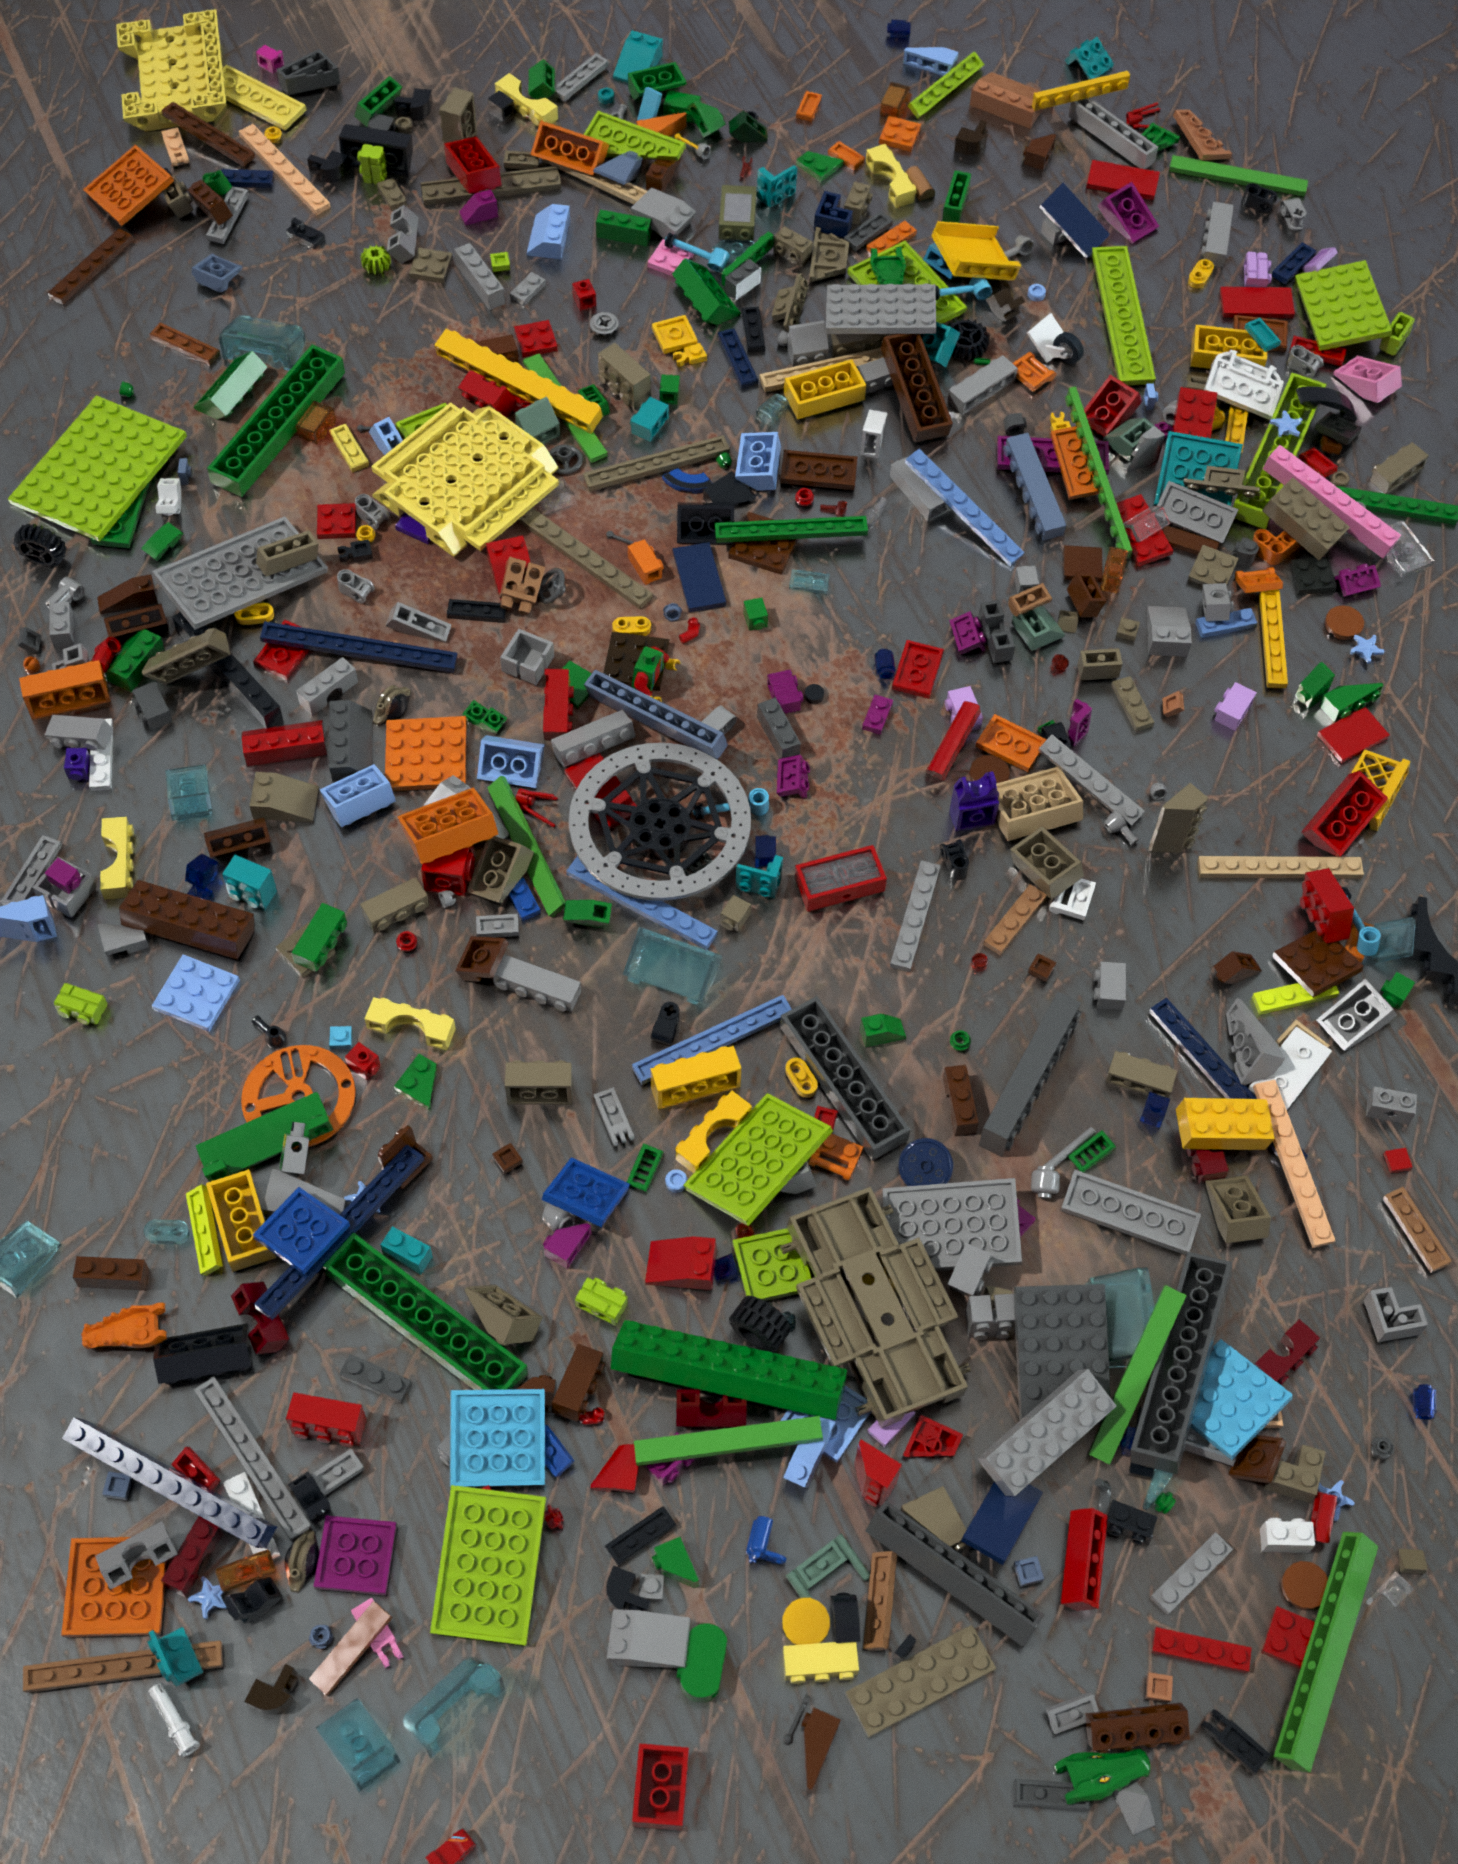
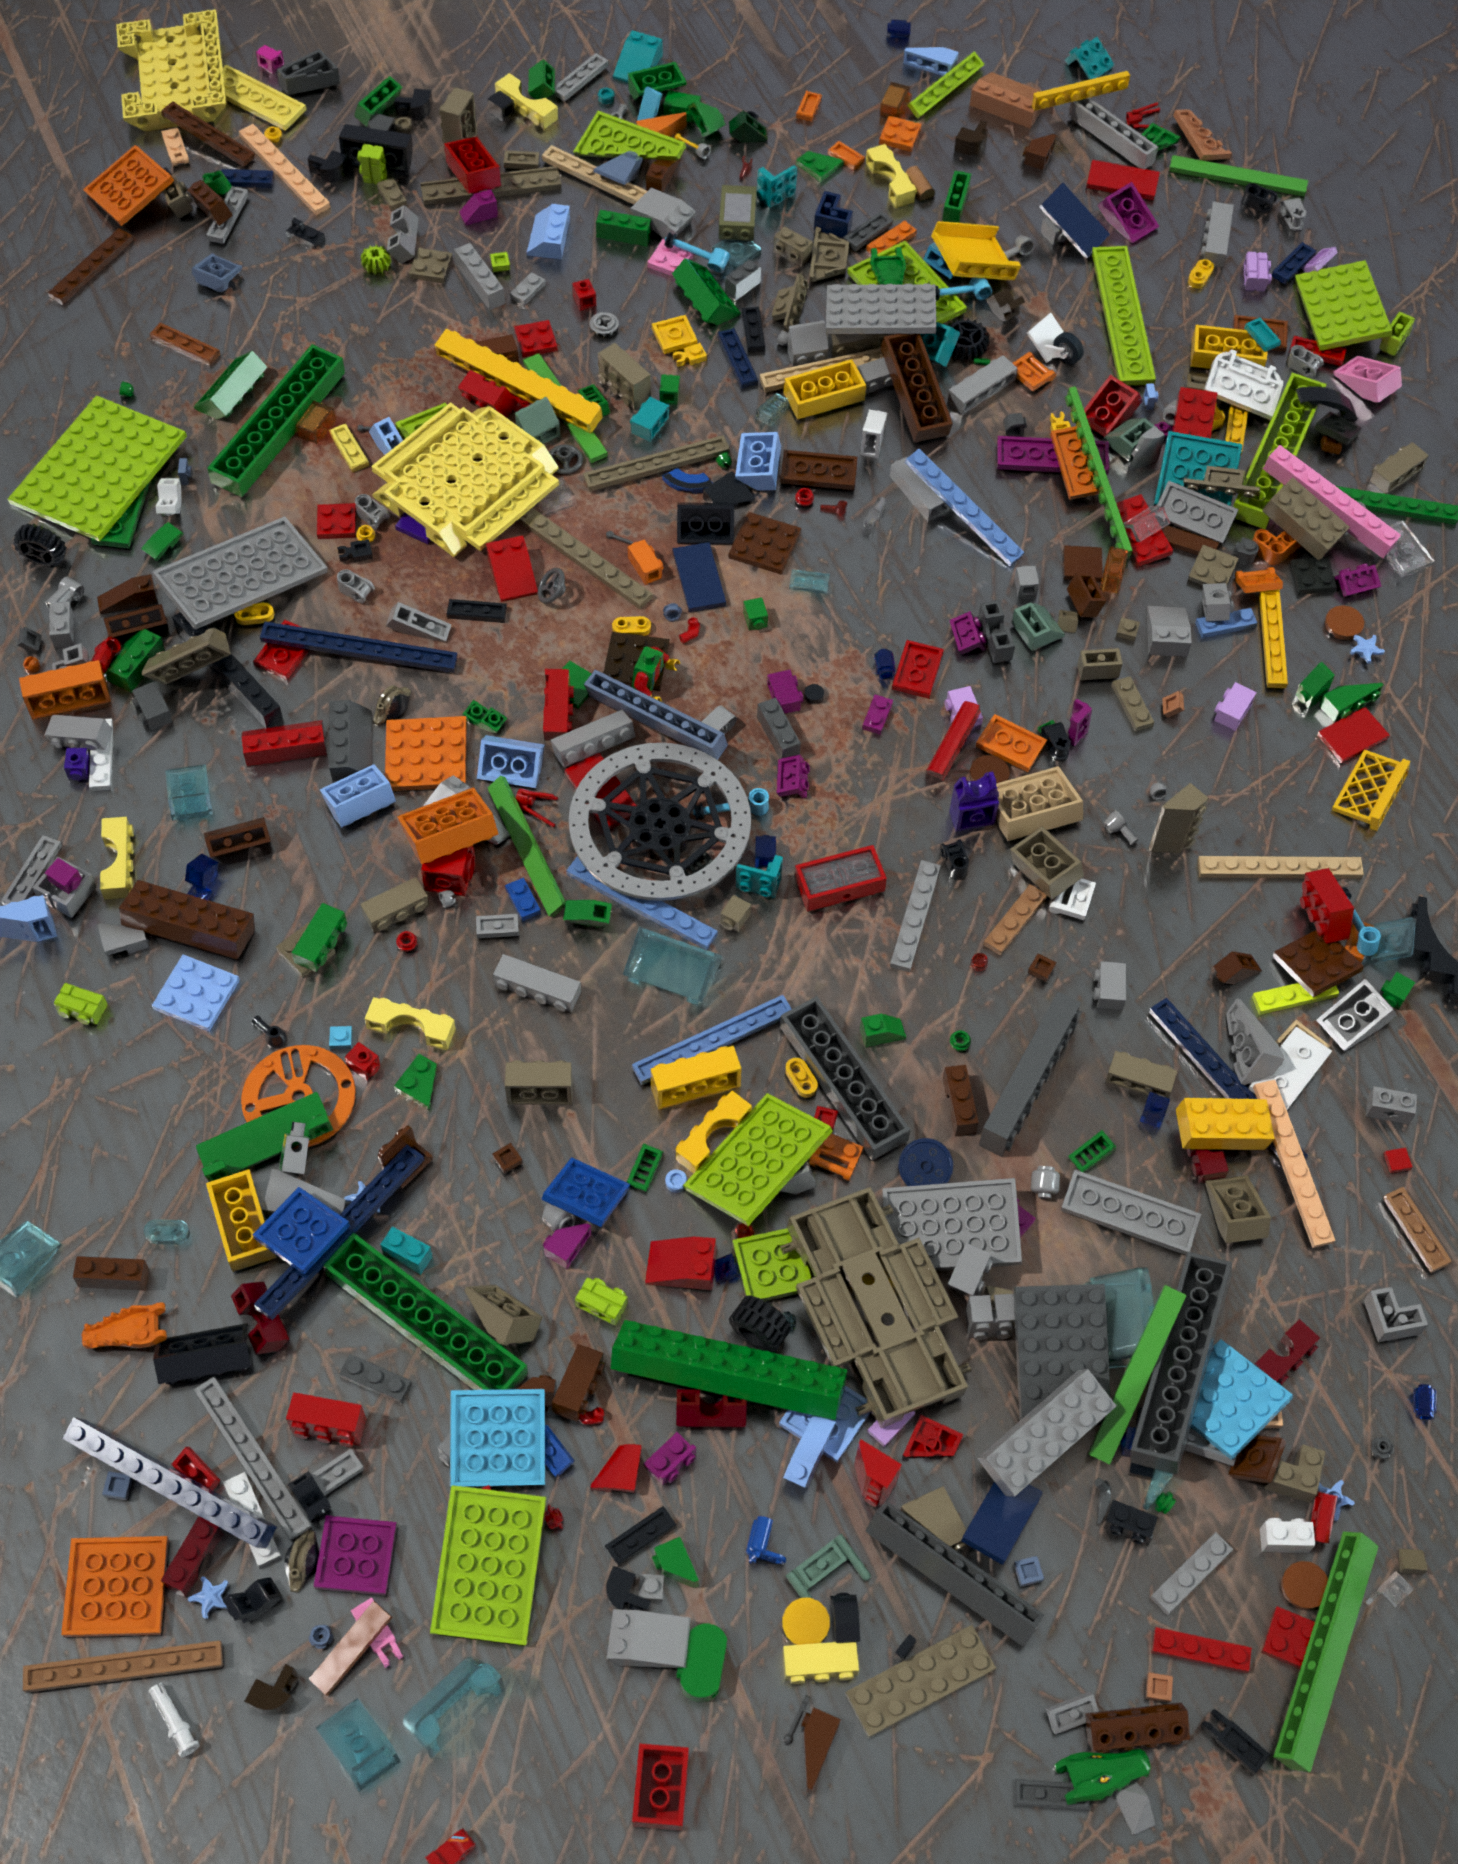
(149, 1544): light grey arch -> none
(176, 1656): teal bracket -> none
(204, 1230): neon yellow plate -> none
(245, 1570): clear orange brick -> none
(249, 882): teal brick -> none
(263, 337): clear light blue windscreen -> none
(283, 798): dark tan slope -> none
(287, 553): dark tan brick -> none
(315, 692): light grey arch -> none
(481, 958): reddish brown plate -> none
(499, 869): dark tan slope -> none
(520, 591): medium nougat hips -> none
(527, 656): light grey piece -> none
(569, 148): orange slope -> none
(613, 1115): light grey hinge -> none
(665, 1026): black piece -> none
(728, 1440): bright green tile -> none
(754, 253): green plate -> none
(791, 529): green plate -> none
(858, 201): dark tan brick -> none
(880, 1601): medium nougat plate -> none
(1029, 599): medium nougat brick -> none
(1035, 486): sand blue brick -> none
(1036, 292): light blue tile -> none
(1060, 662): clear red hinge -> none
(1079, 1141): light grey bar -> none
(1084, 1559): red brick -> none
(1090, 780): light grey plate -> none
(1257, 302): red tile -> none
(1286, 425): light blue animal -> none
(1318, 462): red tile -> none
(1340, 479): dark tan tile -> none
(1344, 814): red slope -> none

